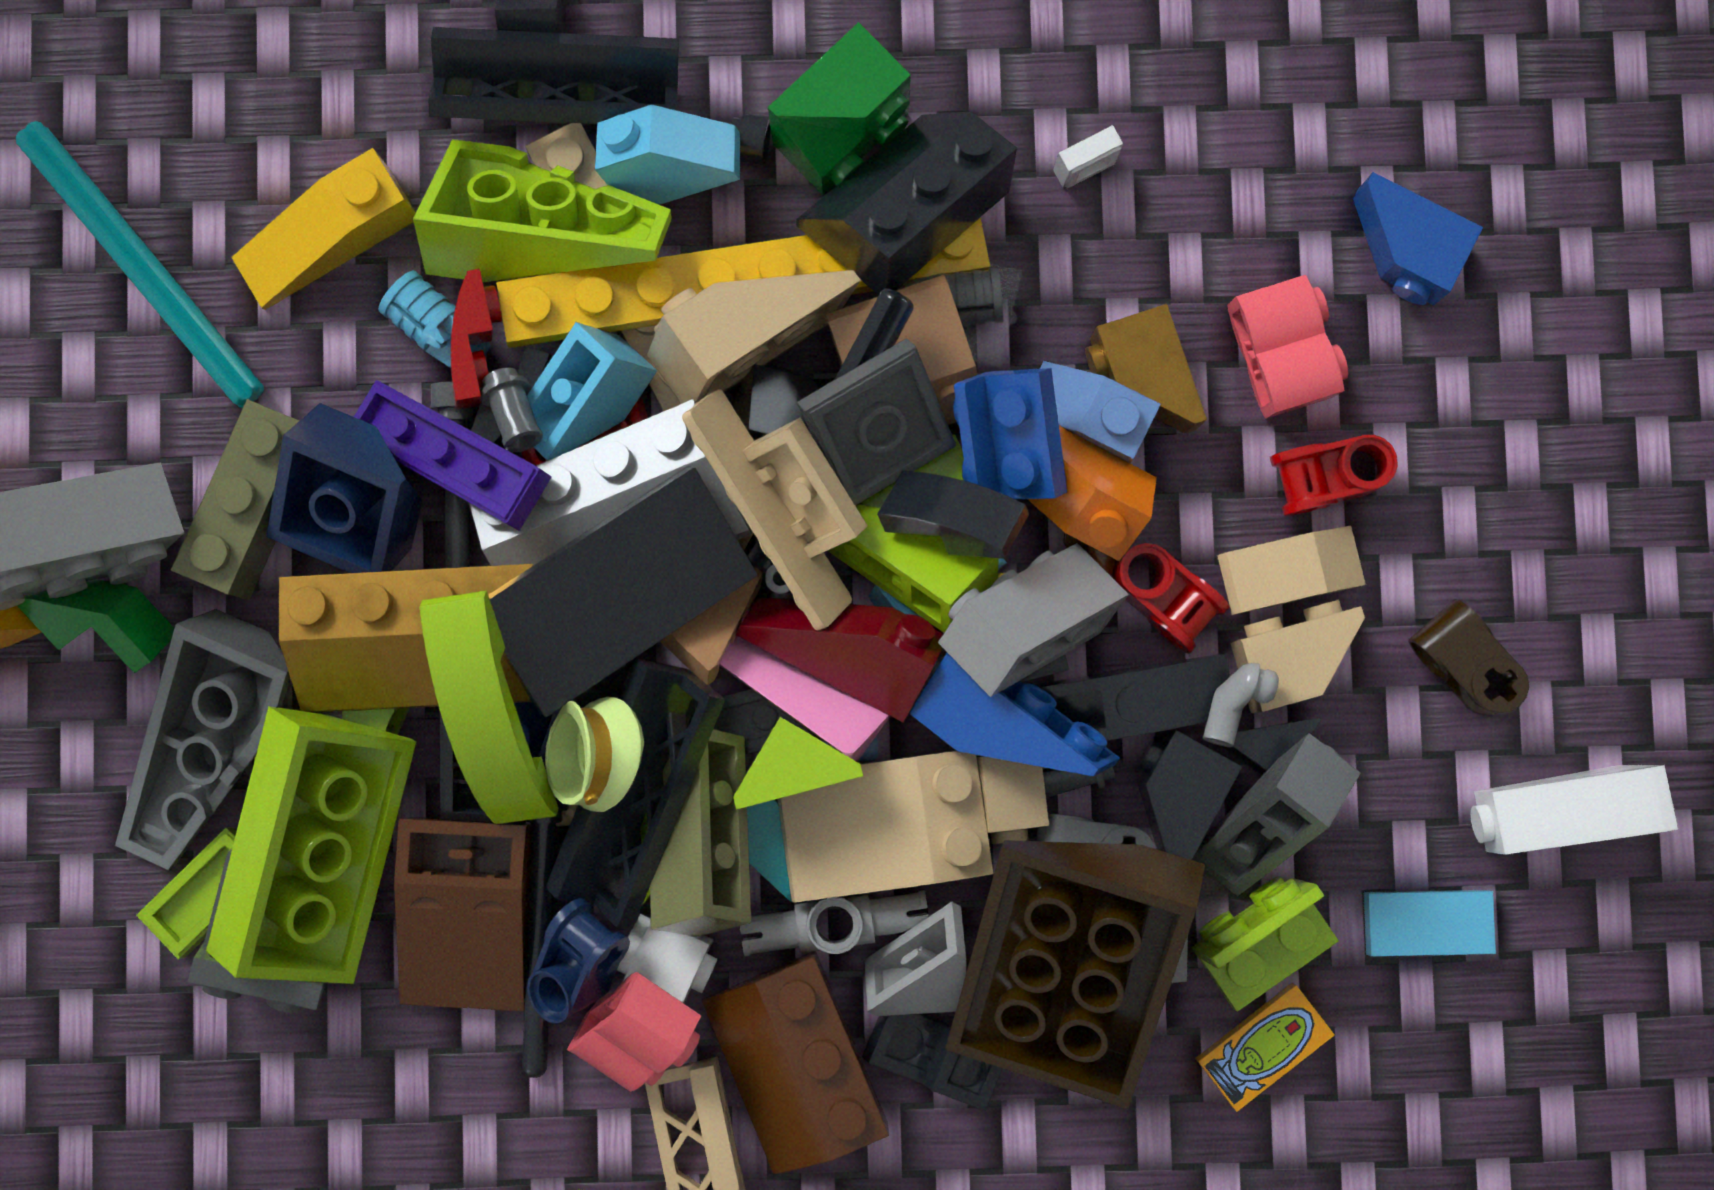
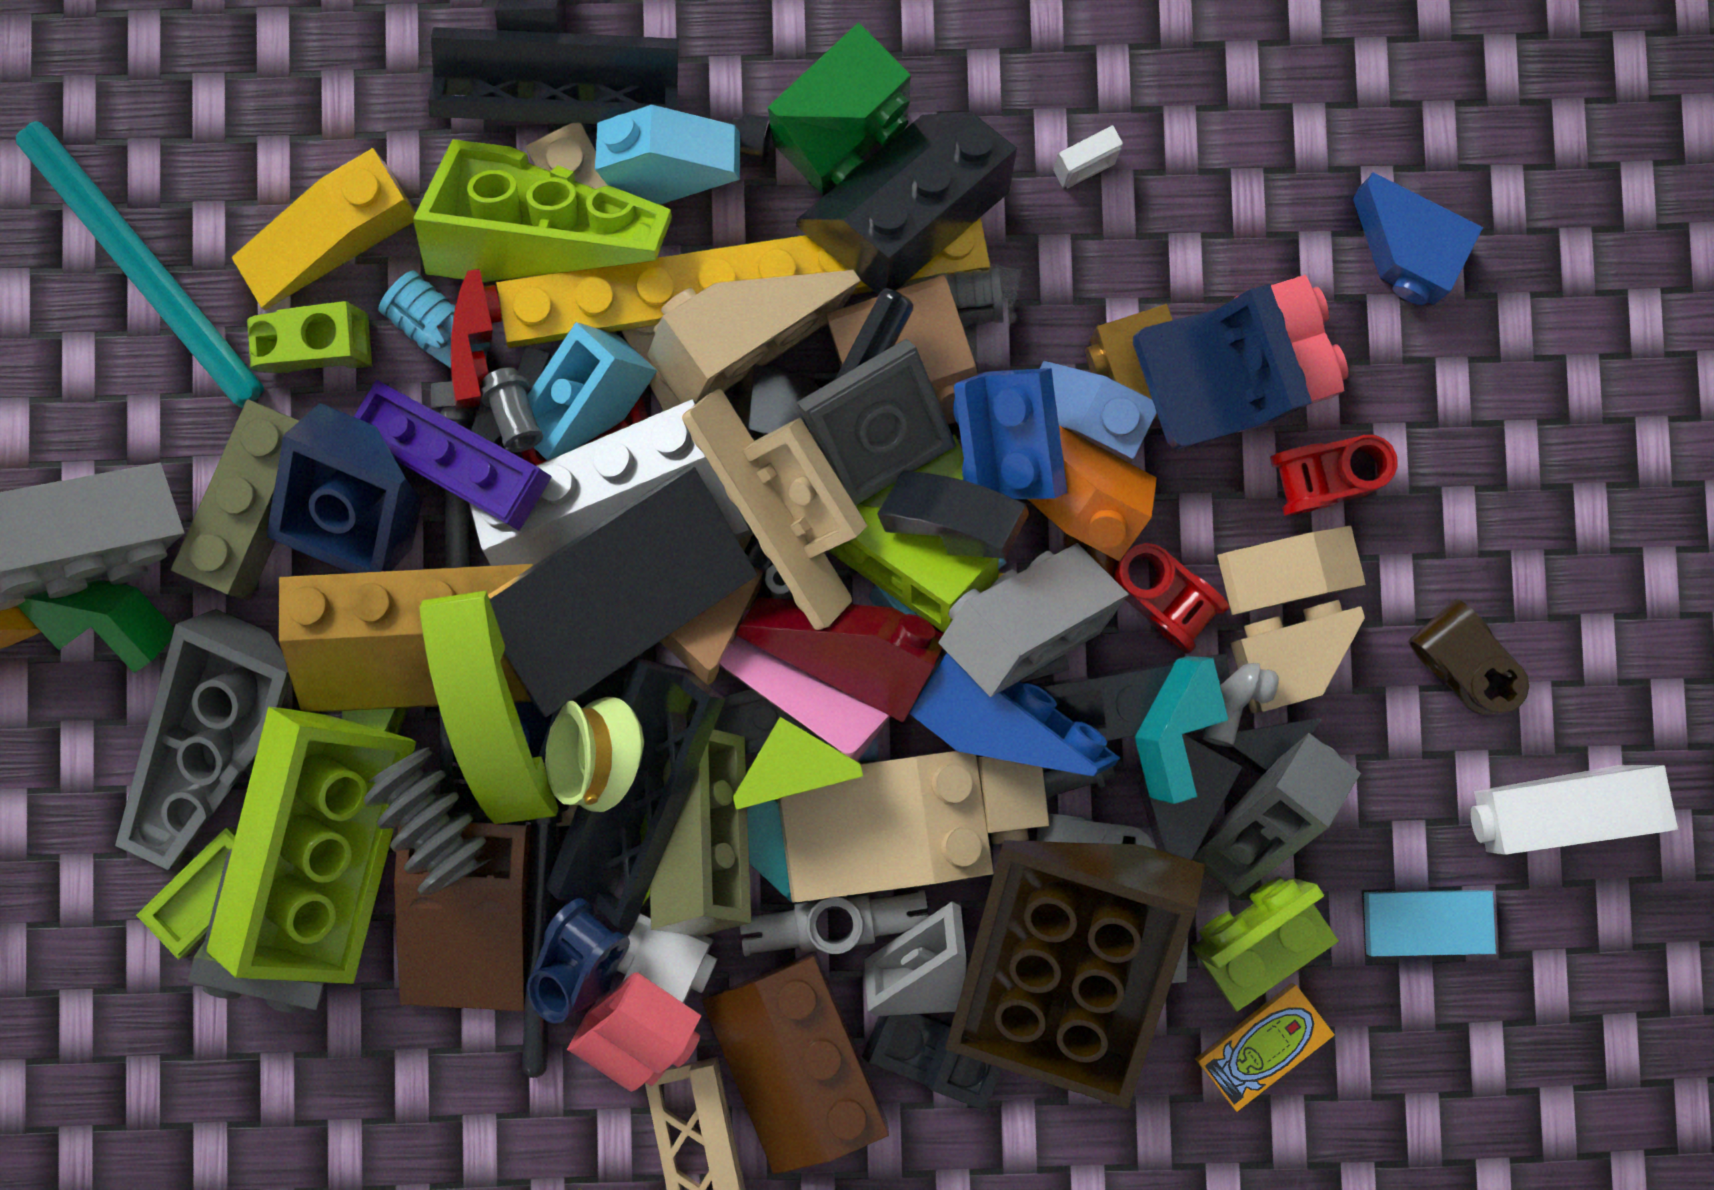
(310, 338): none -> lime leg
(425, 822): none -> dark grey piece
(1185, 703): none -> teal slope
(1222, 370): none -> dark blue bracket

